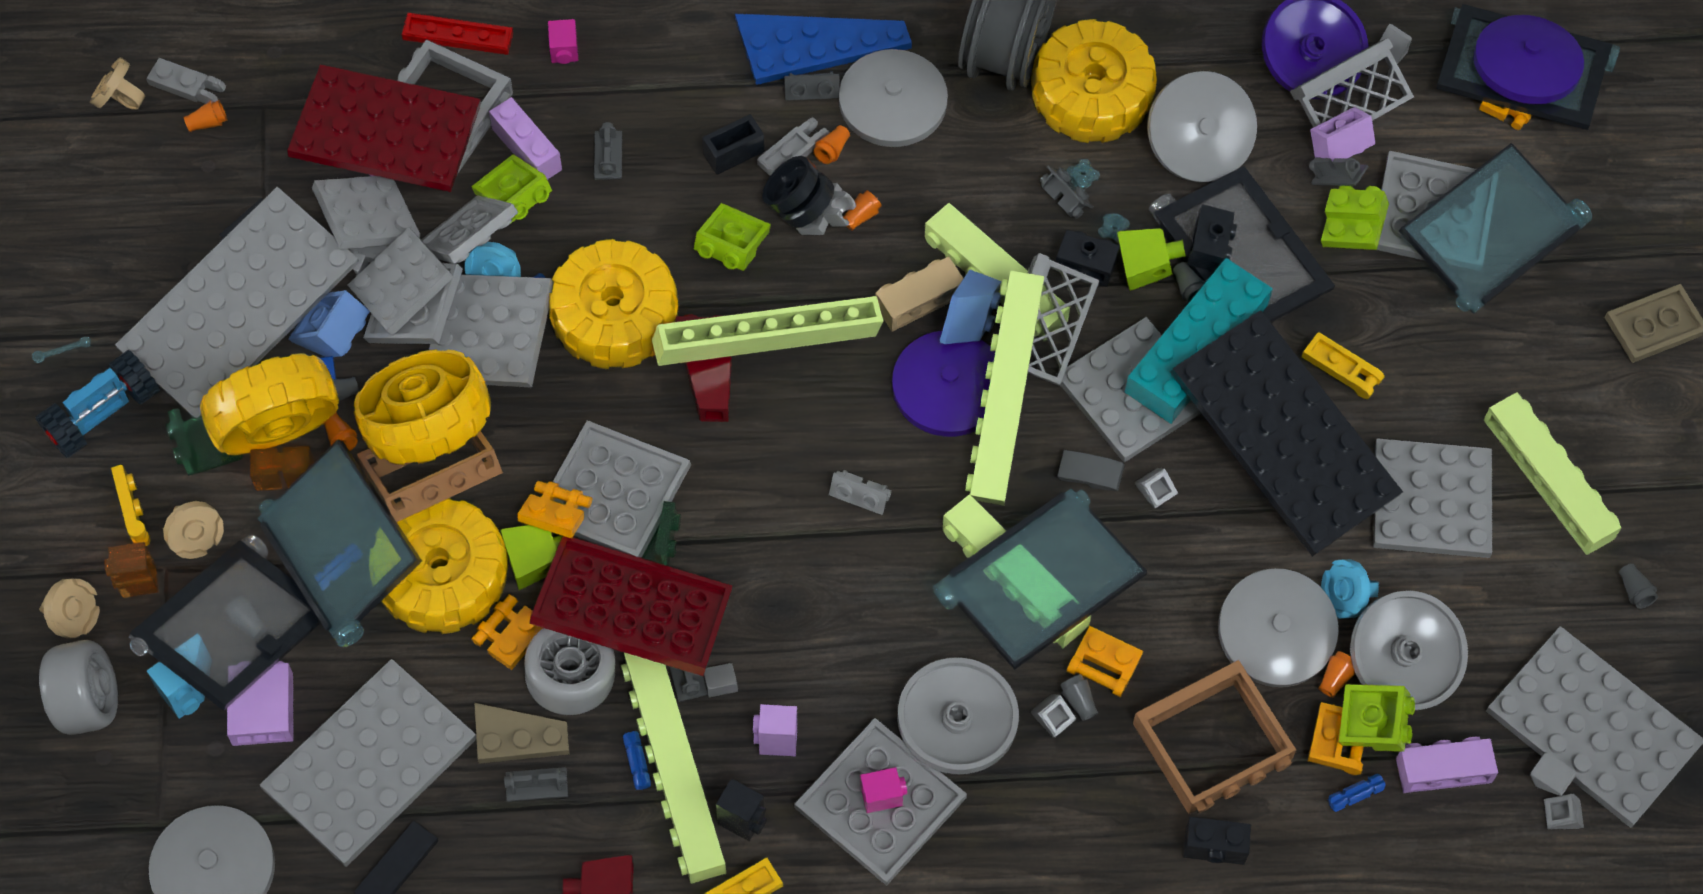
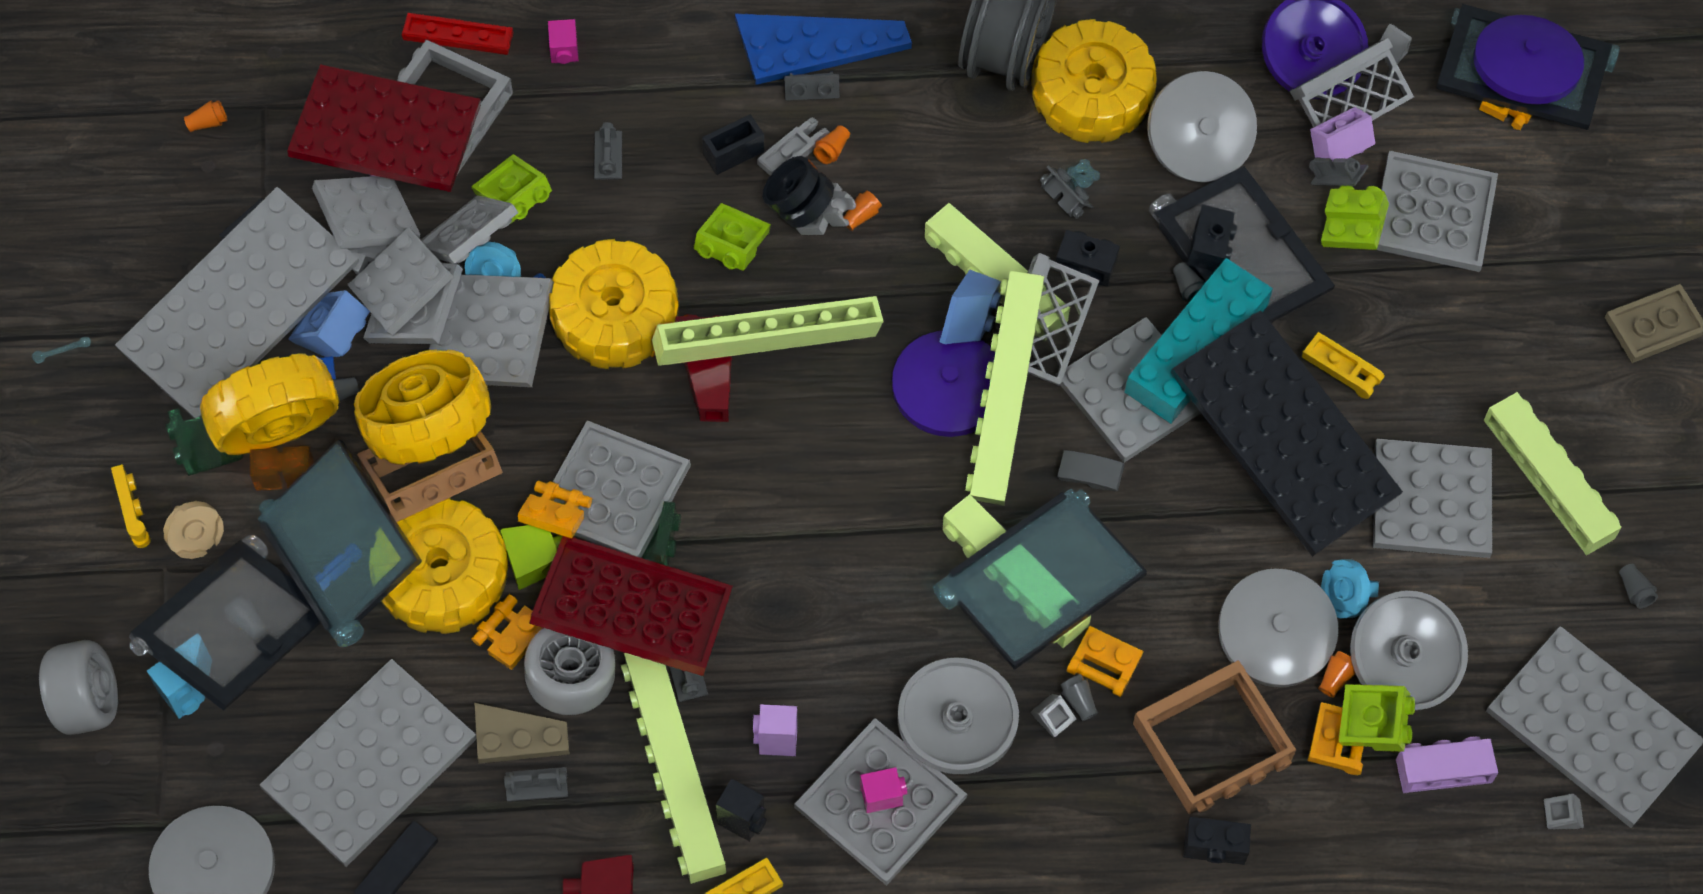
(70, 608): tan tile -> none
(97, 402): plate -> none
(118, 88): tan tile -> none
(132, 569): clear orange piece -> none
(184, 81): light grey hinge -> none
(264, 710): lavender brick -> none
(339, 430): orange cone -> none
(524, 138): lavender brick -> none
(637, 760): blue axle -> none
(720, 680): light grey slope -> none
(852, 490): light grey hinge -> none
(893, 98): light grey dish -> none
(918, 293): tan brick -> none
(1113, 220): clear light blue plate -> none
(1147, 256): lime torso -> none
(1156, 487): light grey slope -> none
(1356, 792): blue axle -> none
(1493, 228): clear light blue door -> none
(1552, 774): light grey slope -> none

